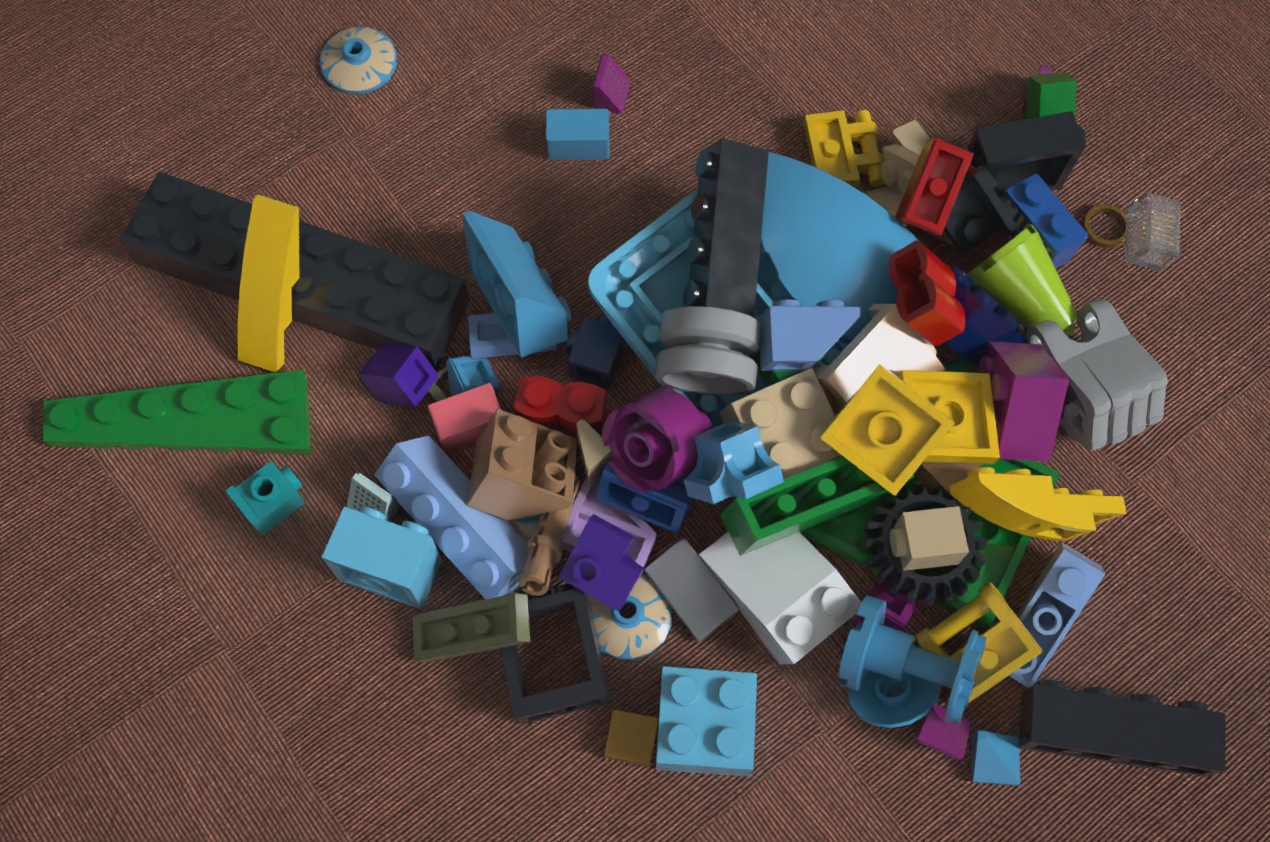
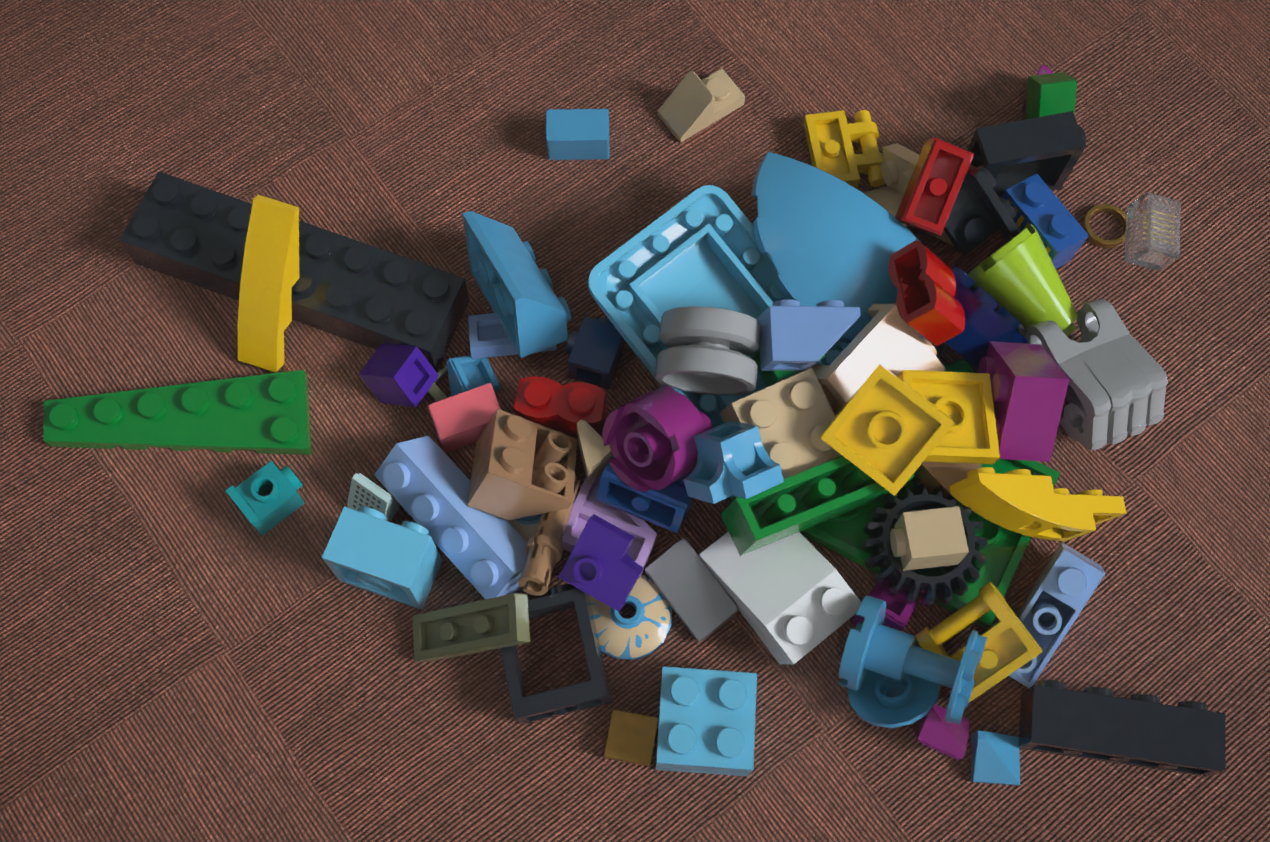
(360, 71): tan dish -> none
(610, 86): magenta slope -> none
(699, 103): none -> tan slope
(727, 227): black brick -> none
(911, 136): tan slope -> none

